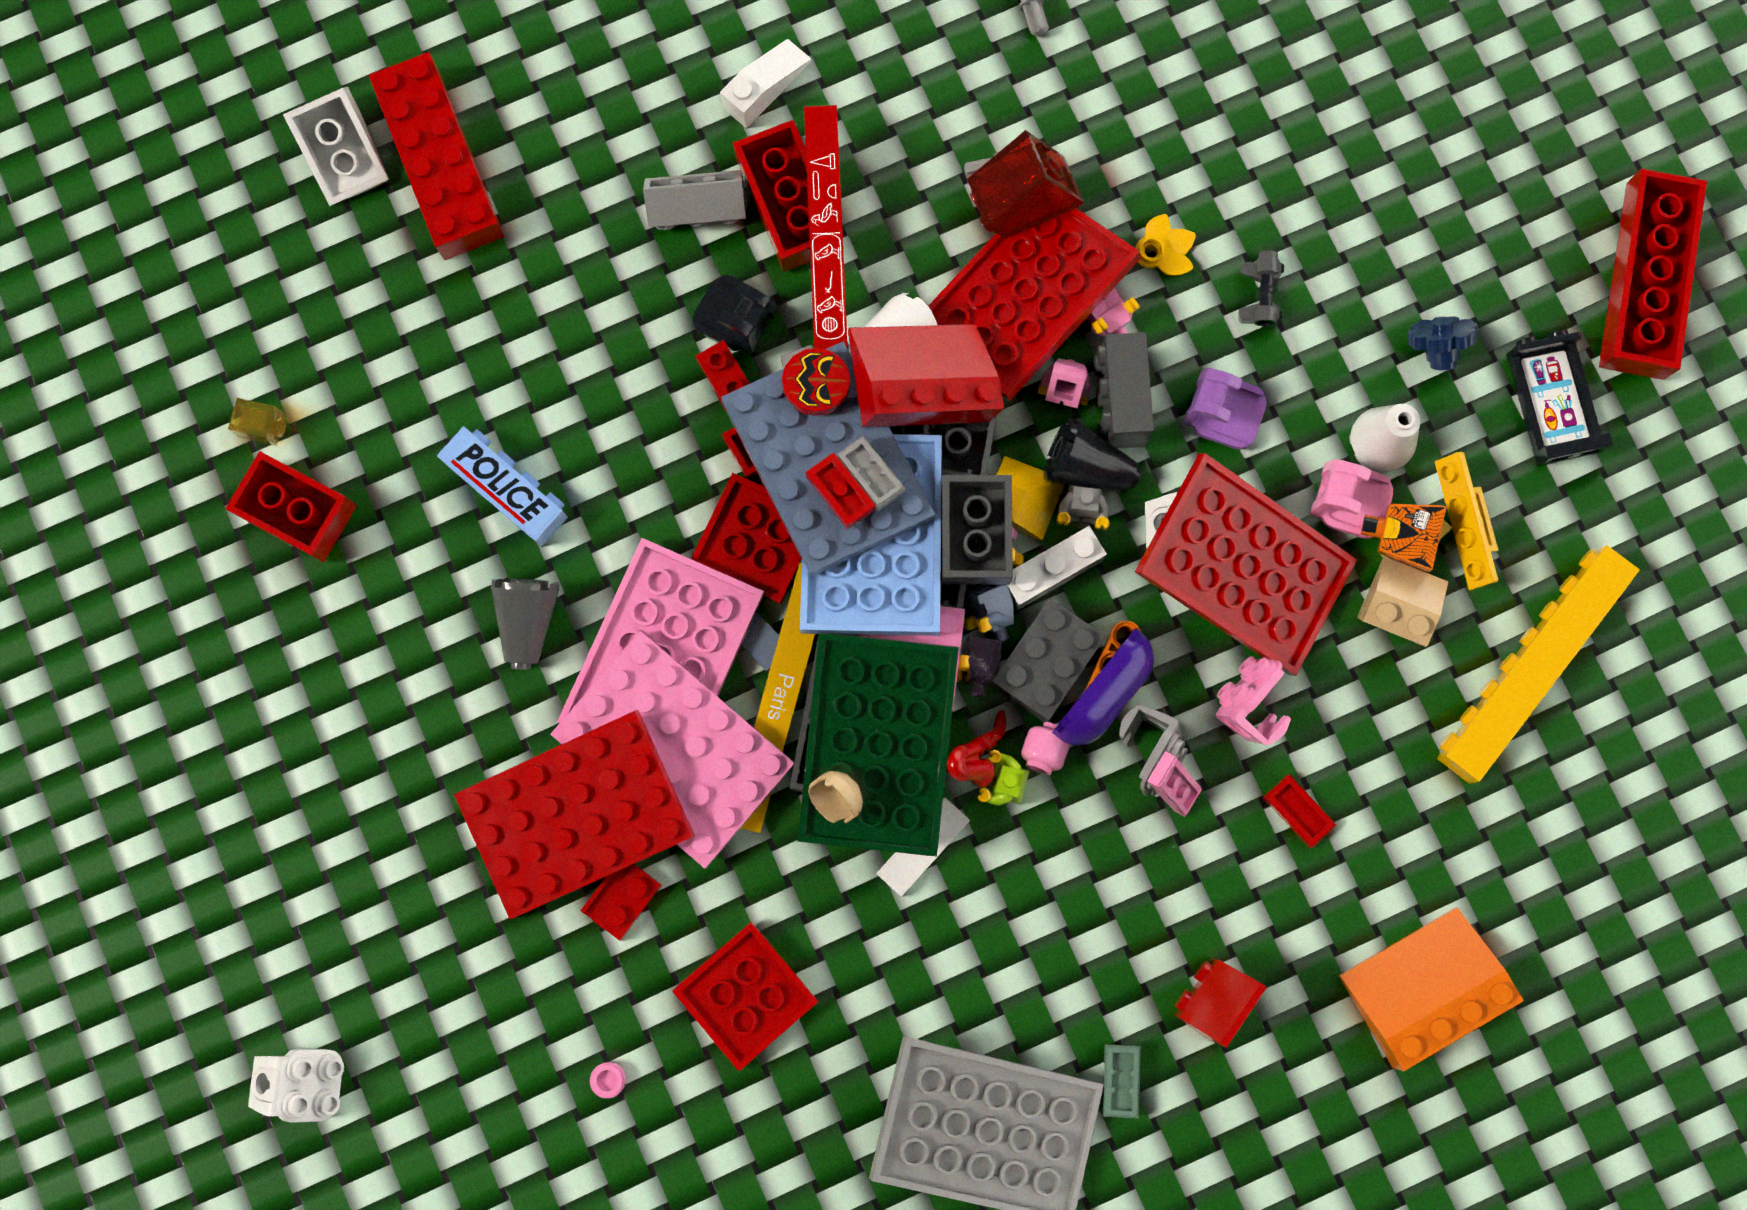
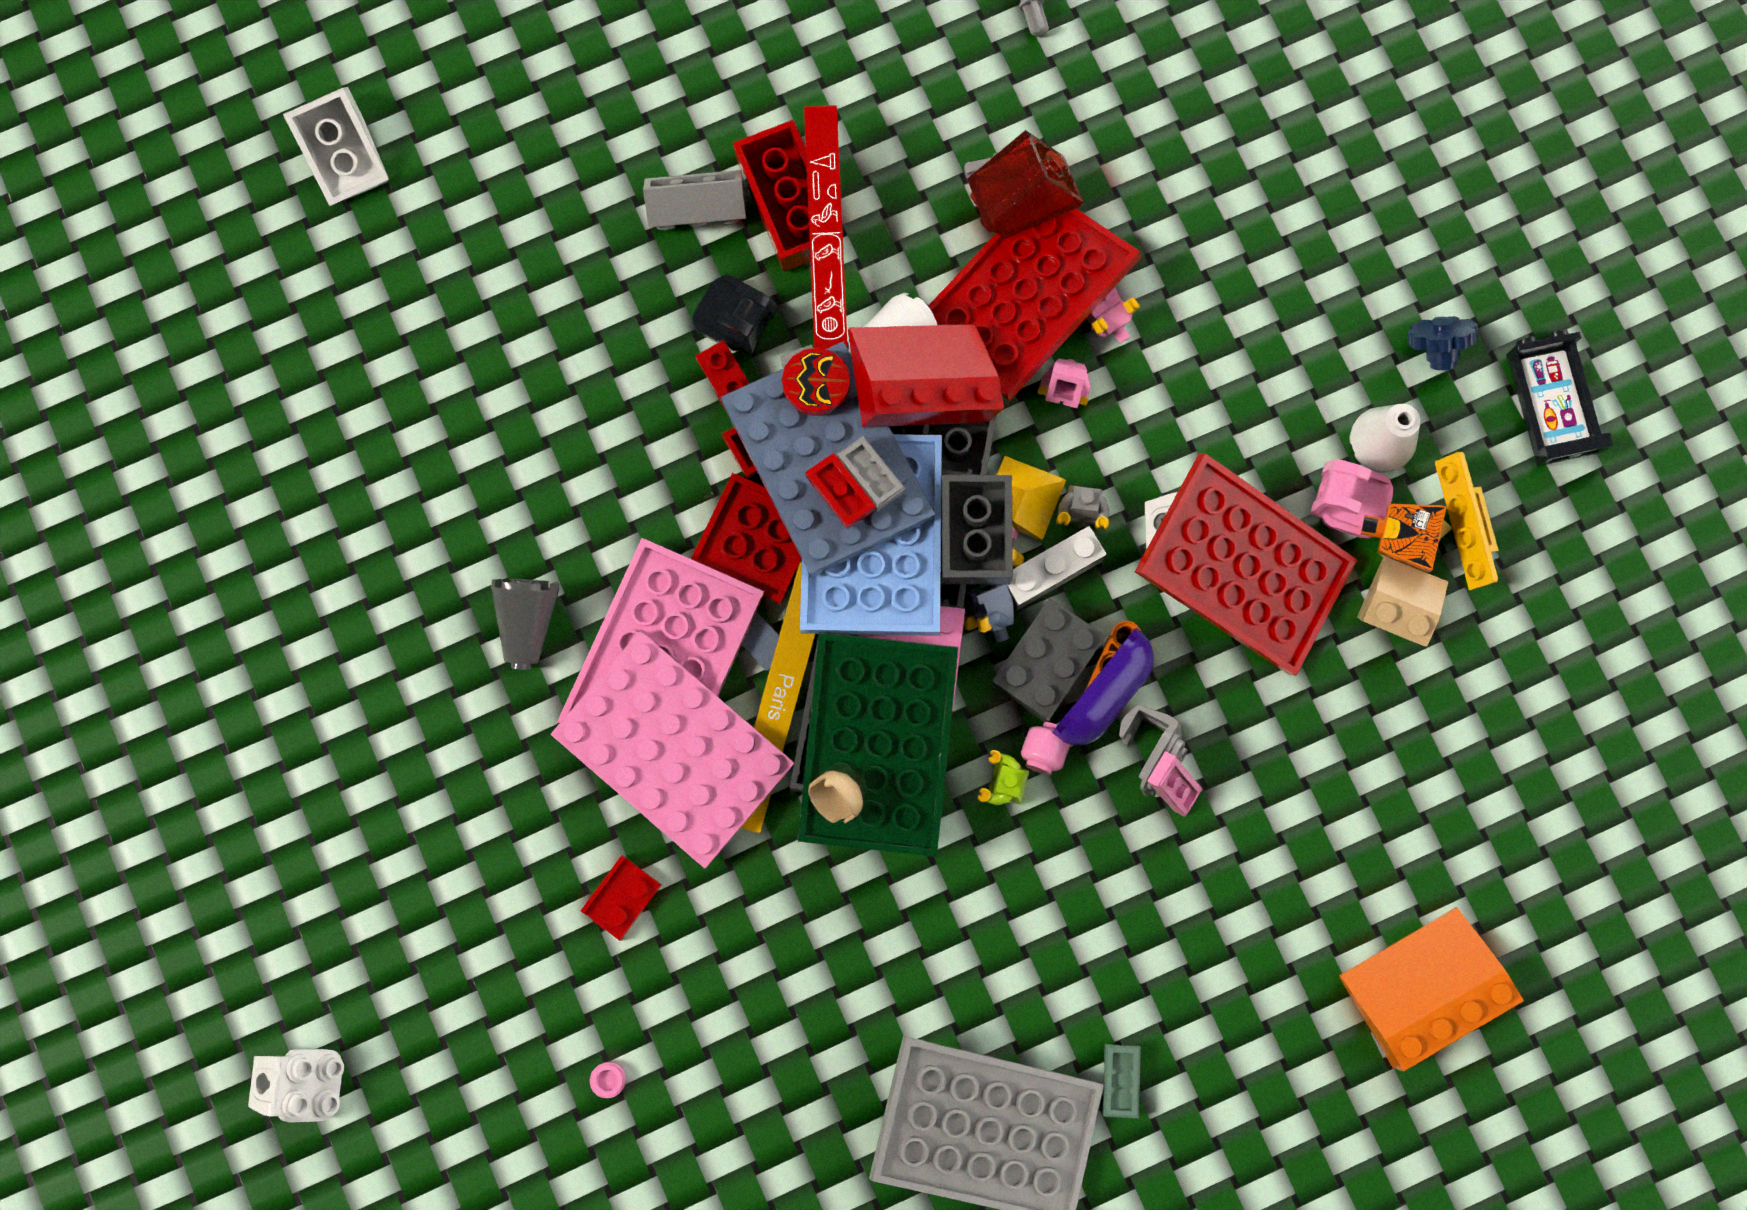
(257, 421): clear yellow brick -> none
(291, 506): red brick -> none
(436, 156): red brick -> none
(503, 486): light blue brick -> none
(574, 814): red plate -> none
(745, 996): red plate -> none
(763, 82): white slope -> none
(905, 868): white tile -> none
(964, 759): red piece -> none
(979, 663): clear purple piece -> none
(1089, 461): black cone -> none
(1124, 390): dark grey brick -> none
(1169, 246): yellow plate -> none
(1218, 1001): red slope -> none
(1226, 409): medium lavender piece -> none
(1242, 698): bright pink piece -> none
(1267, 272): dark grey piece -> none
(1299, 811): red tile -> none
(1537, 663): yellow brick -> none
(1653, 274): red brick -> none

